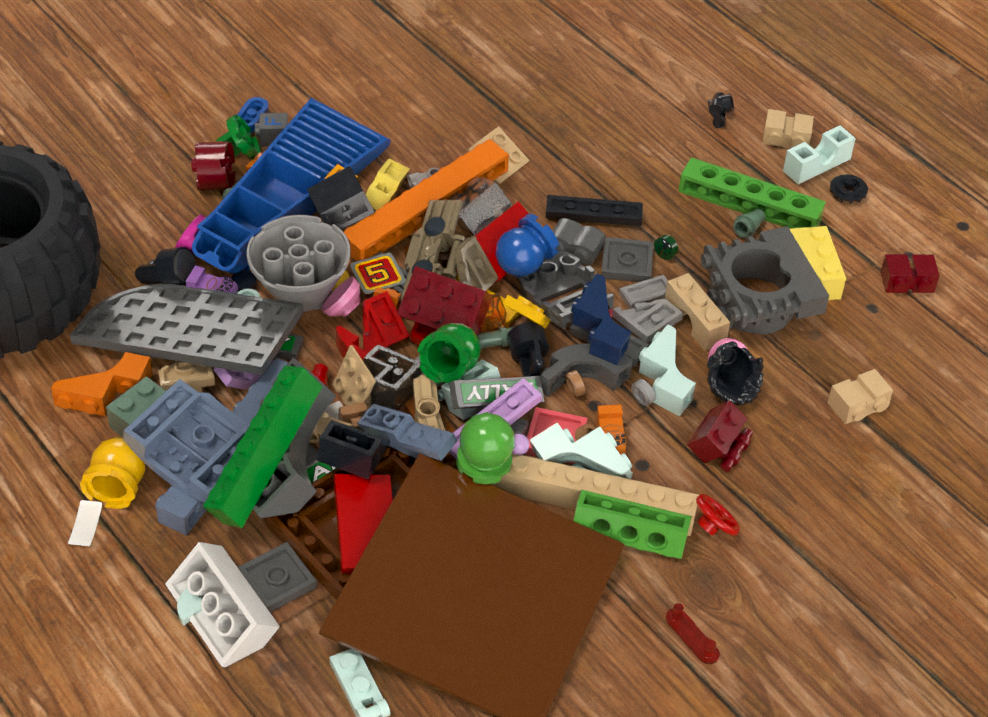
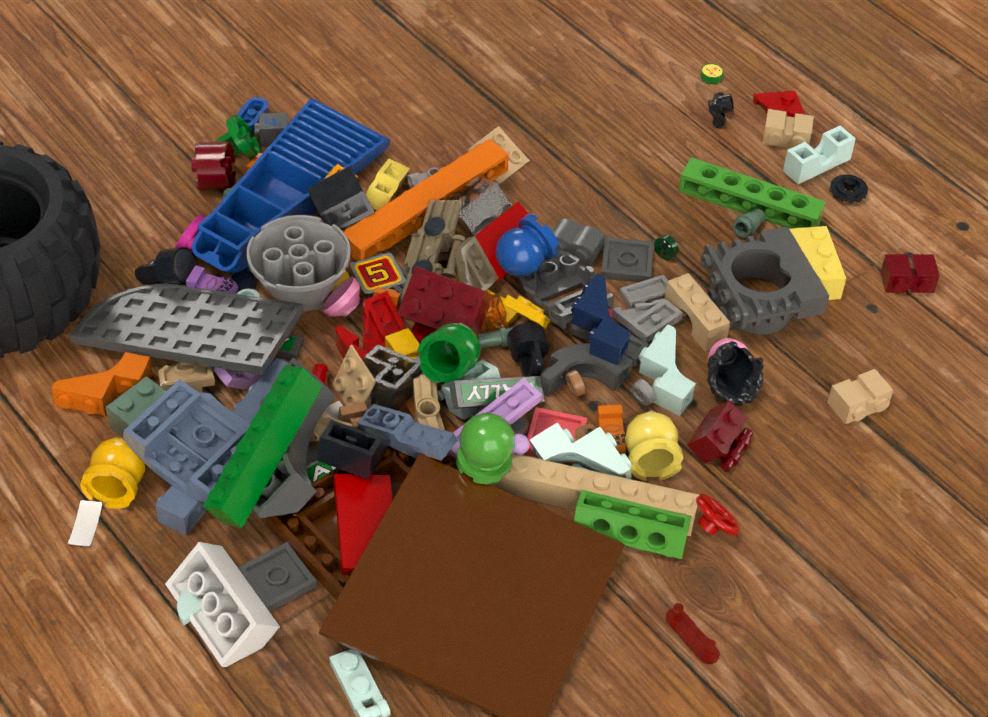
(403, 343): none -> yellow brick
(594, 210): black plate -> none
(653, 446): none -> light yellow tile
(711, 73): none -> tile
(782, 101): none -> red wing

